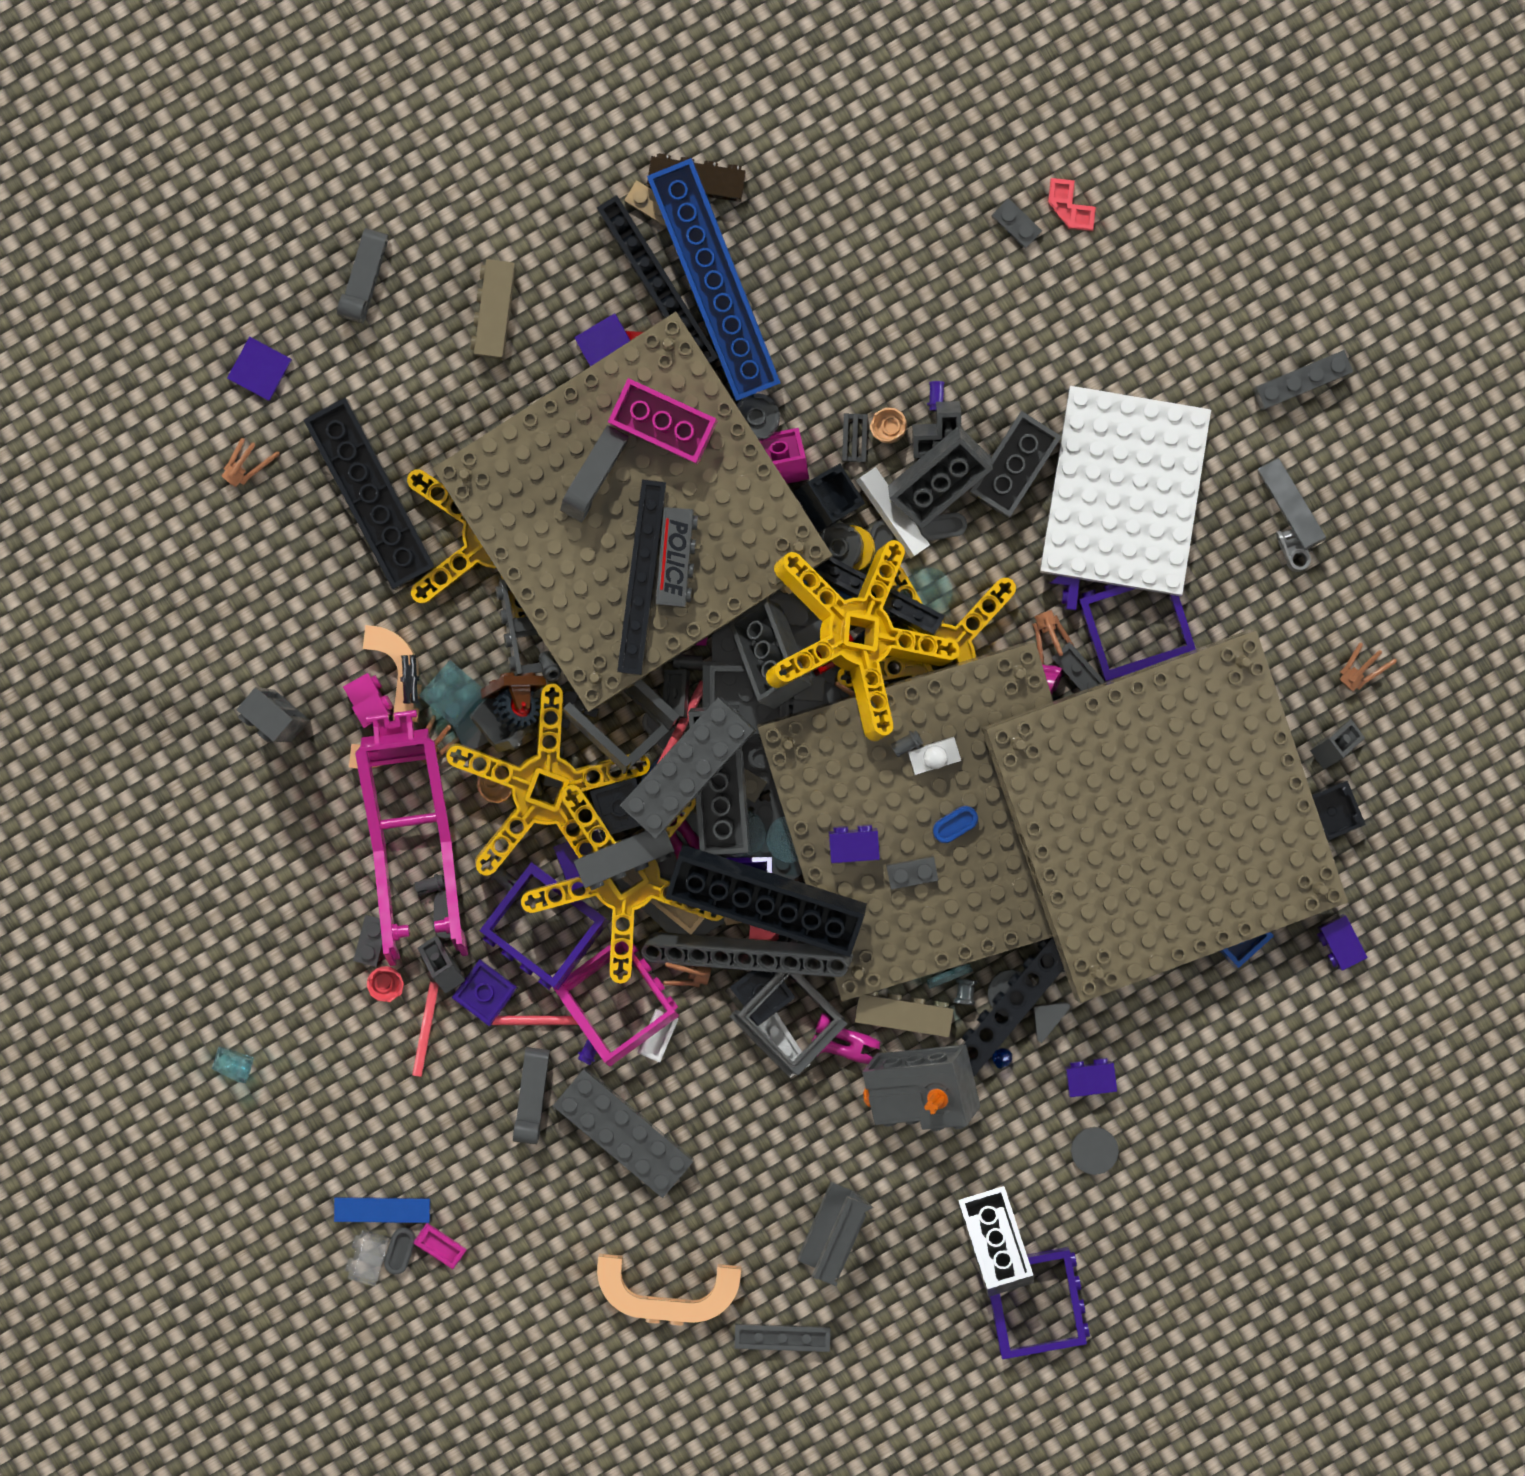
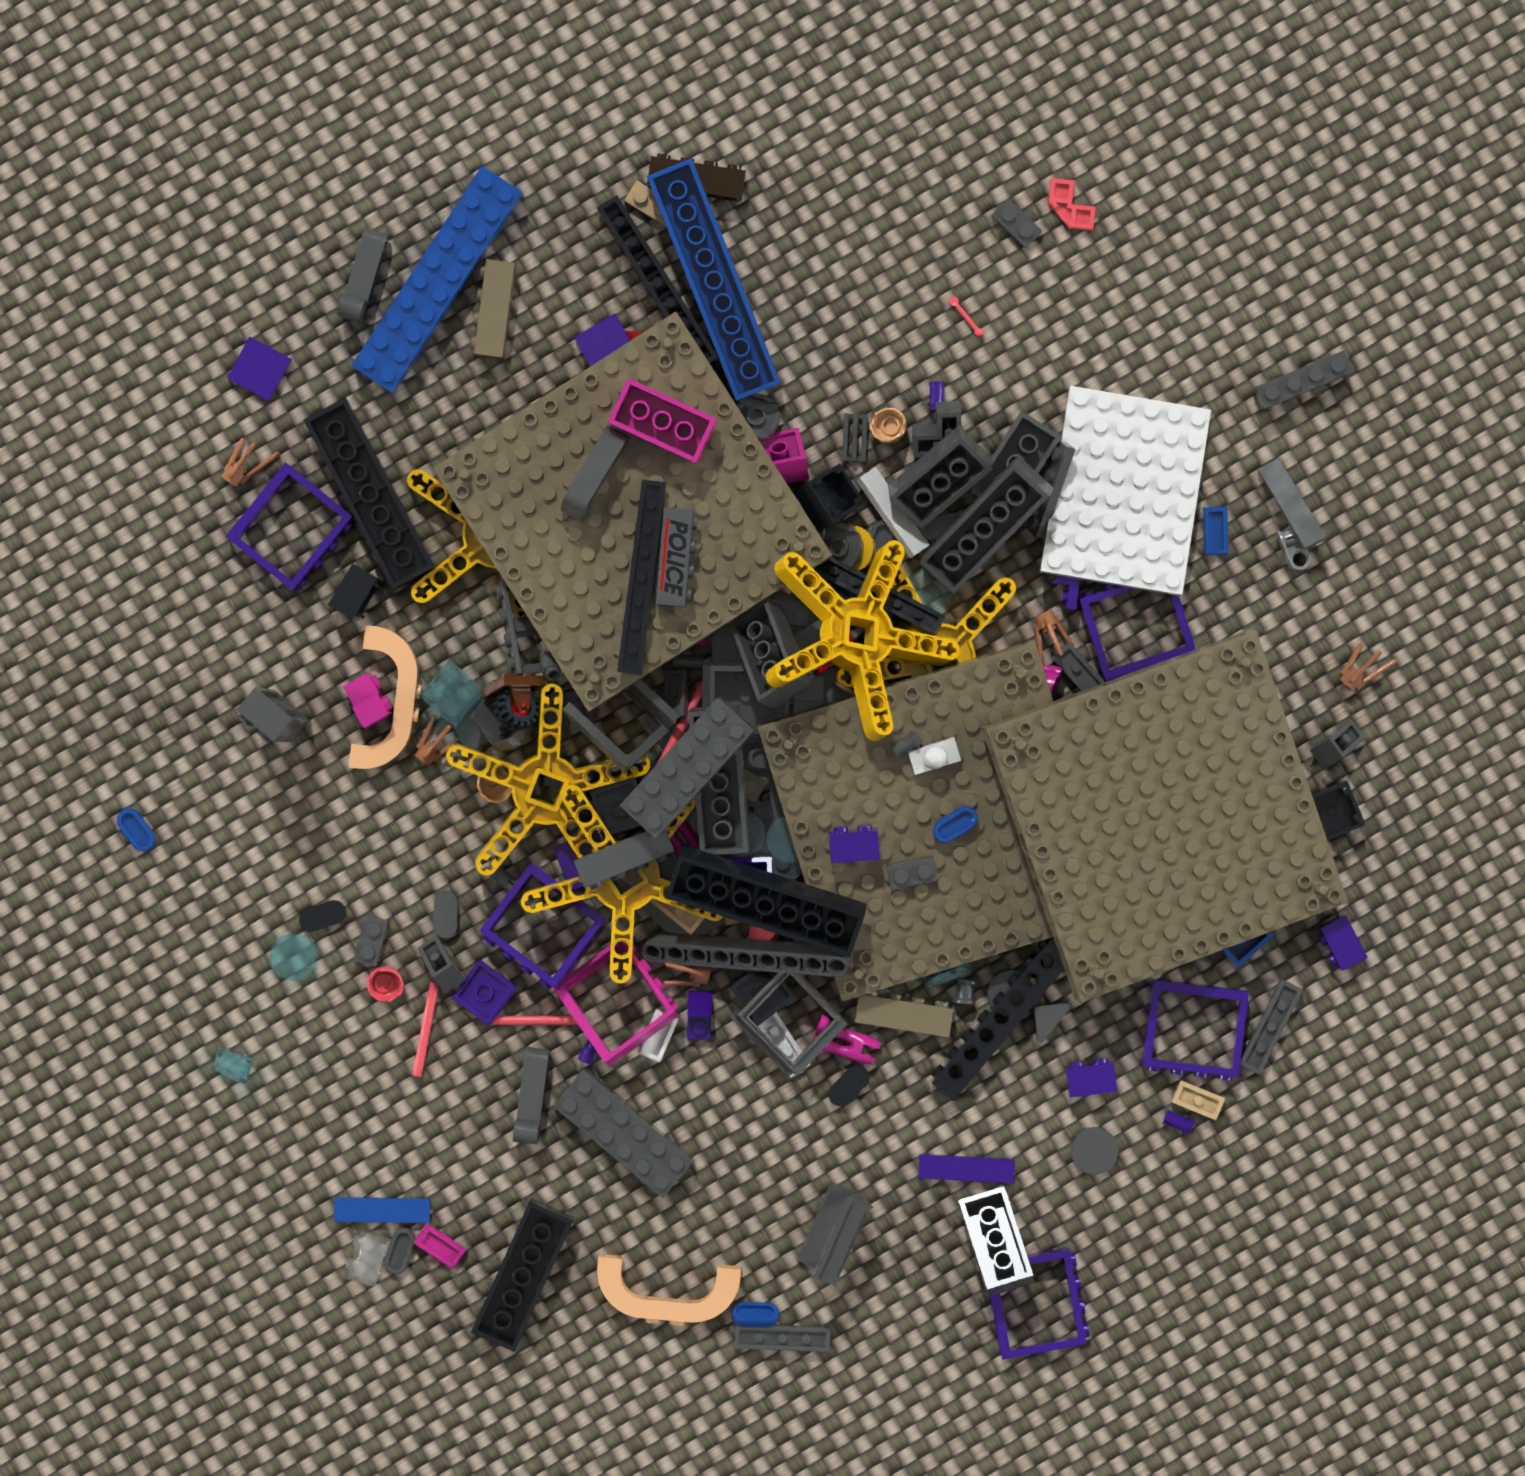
(136, 829): none -> blue tile
(259, 504): none -> dark purple window
(293, 956): none -> clear light blue tile
(322, 915): none -> black tile
(355, 592): none -> black container
(394, 744): dark pink piece -> none
(409, 679): black pin -> none
(430, 885): dark grey pin -> none
(437, 280): none -> blue brick
(522, 1274): none -> black brick
(699, 1015): none -> dark purple slope
(755, 1314): none -> blue tile
(848, 1085): none -> black tile
(922, 1087): dark grey piece -> none
(954, 302): none -> coral hinge
(966, 1168): none -> dark purple tile
(986, 524): none -> dark grey brick
(1002, 1058): clear blue hinge -> none
(1055, 476): none -> dark grey plate
(1178, 1122): none -> dark purple pin
(1198, 1100): none -> tan plate
(1202, 990): none -> dark purple window
(1215, 530): none -> blue tile
(1270, 1026): none -> dark grey plate

